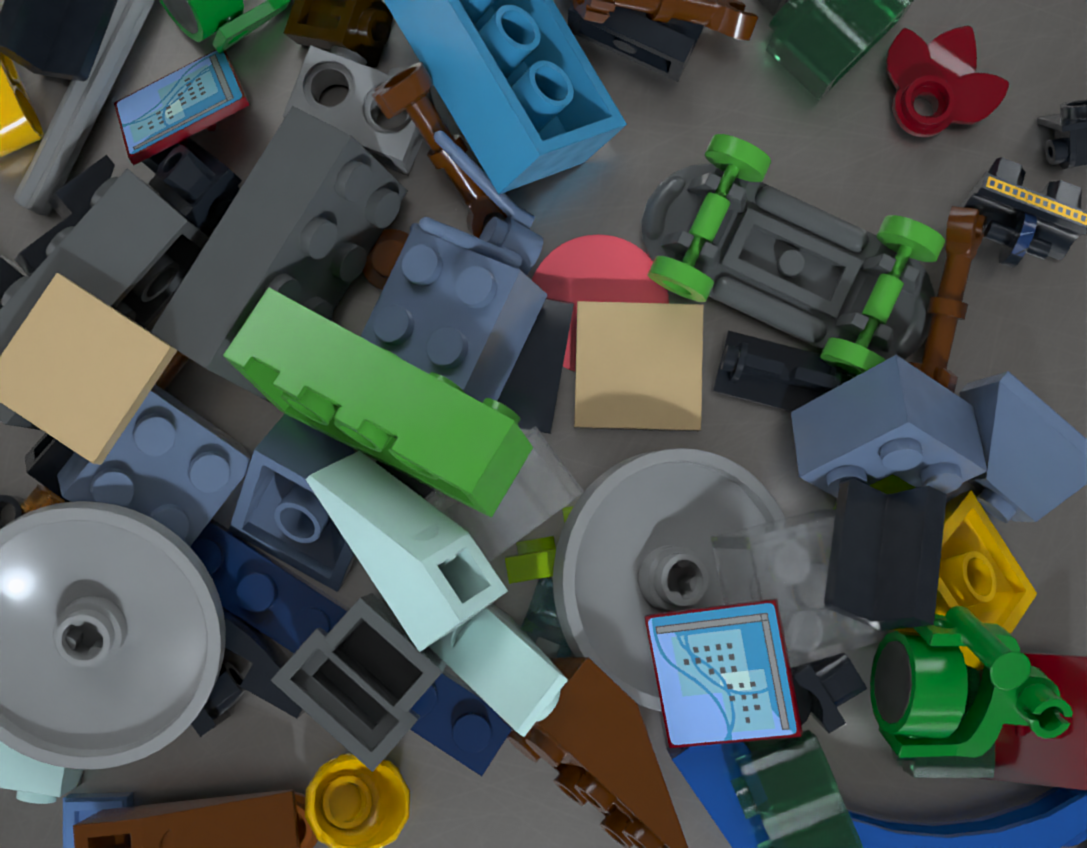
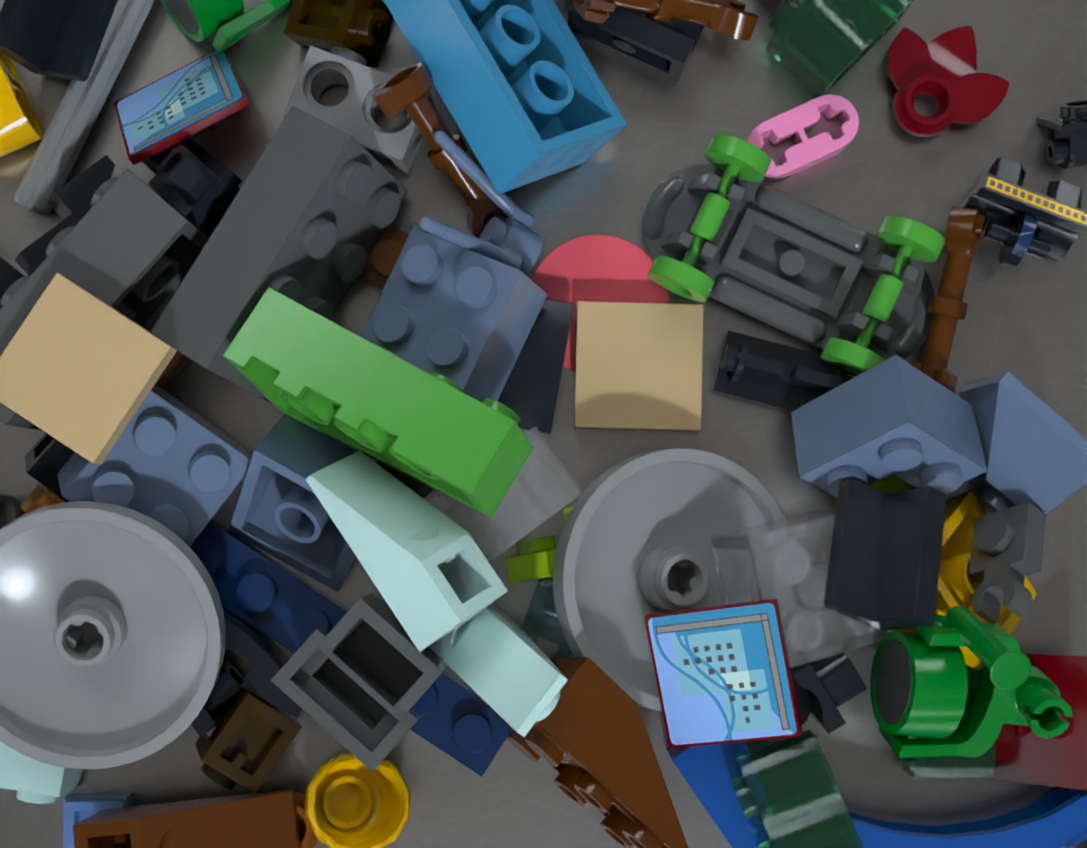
(246, 743): none -> dark brown bracket
(793, 126): none -> bright pink beam
(1003, 552): none -> dark grey plate

